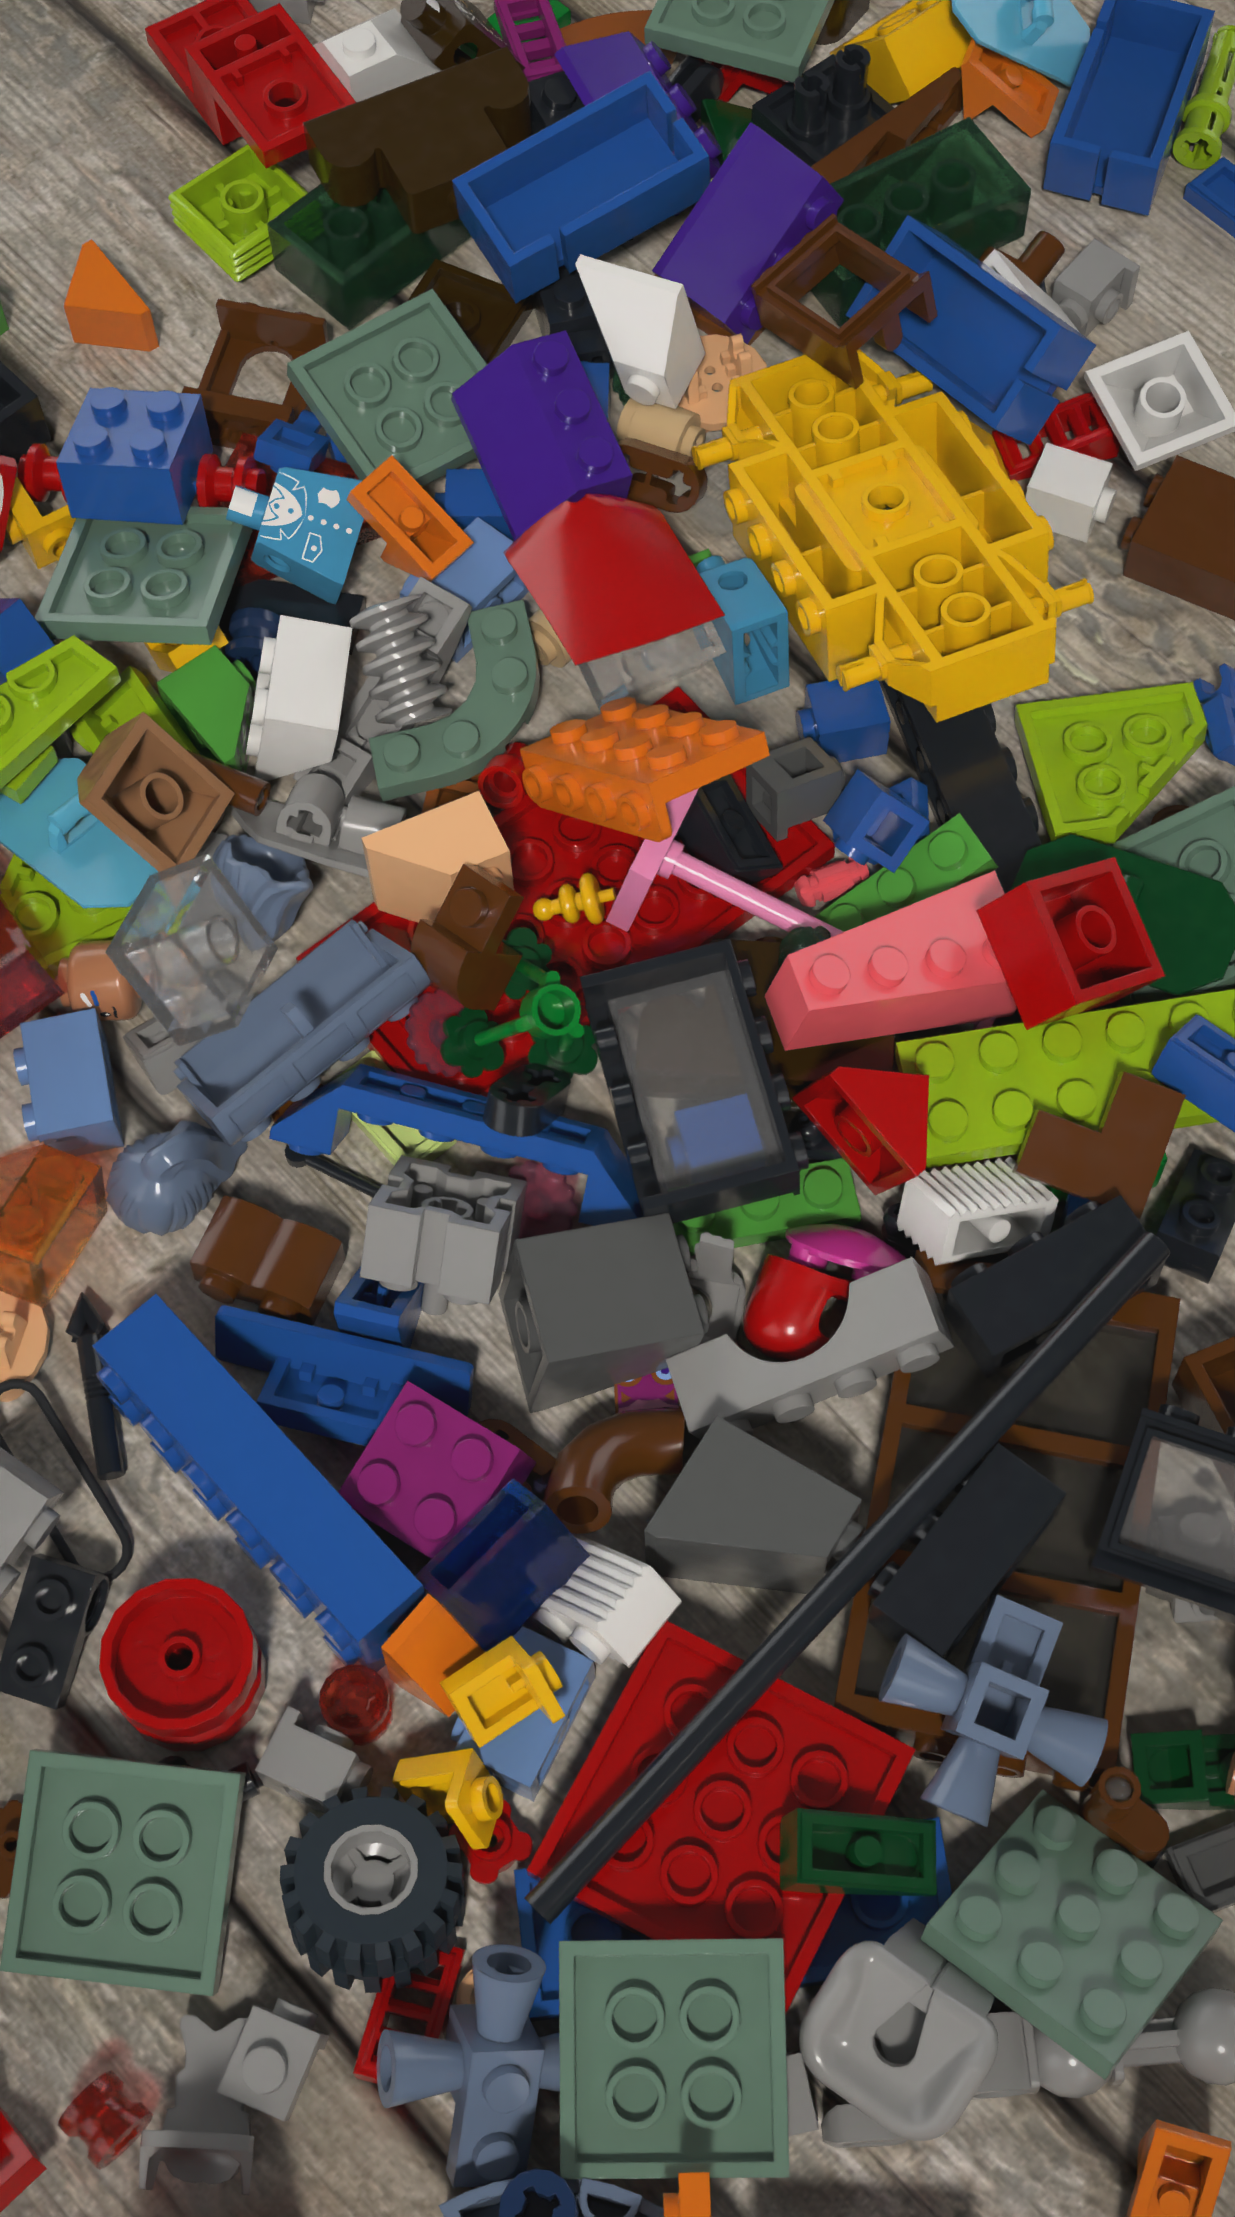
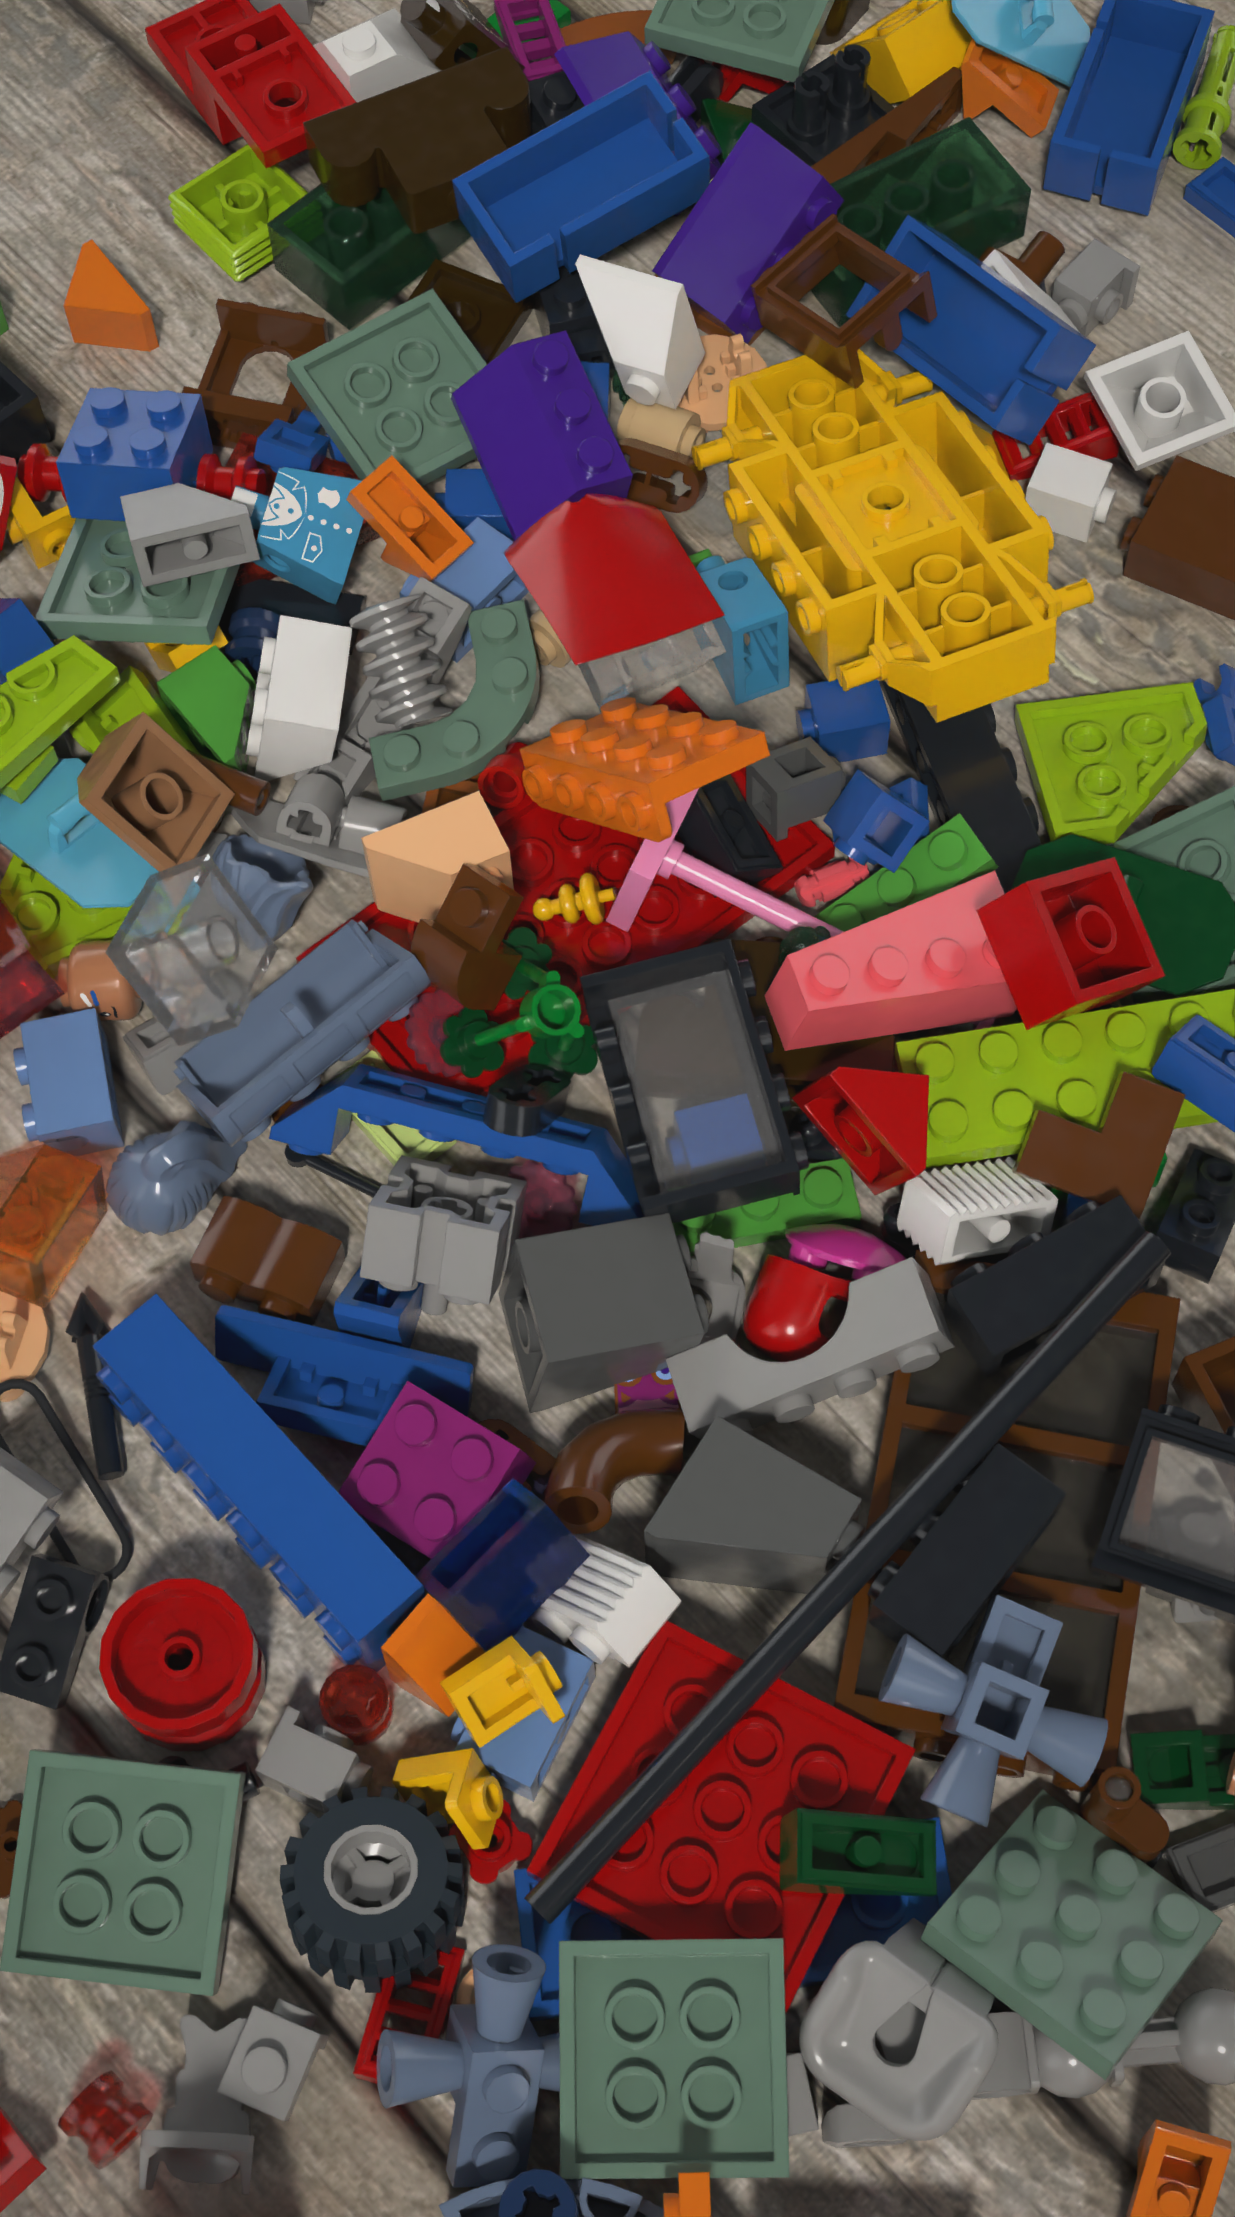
(186, 532): none -> light grey slope

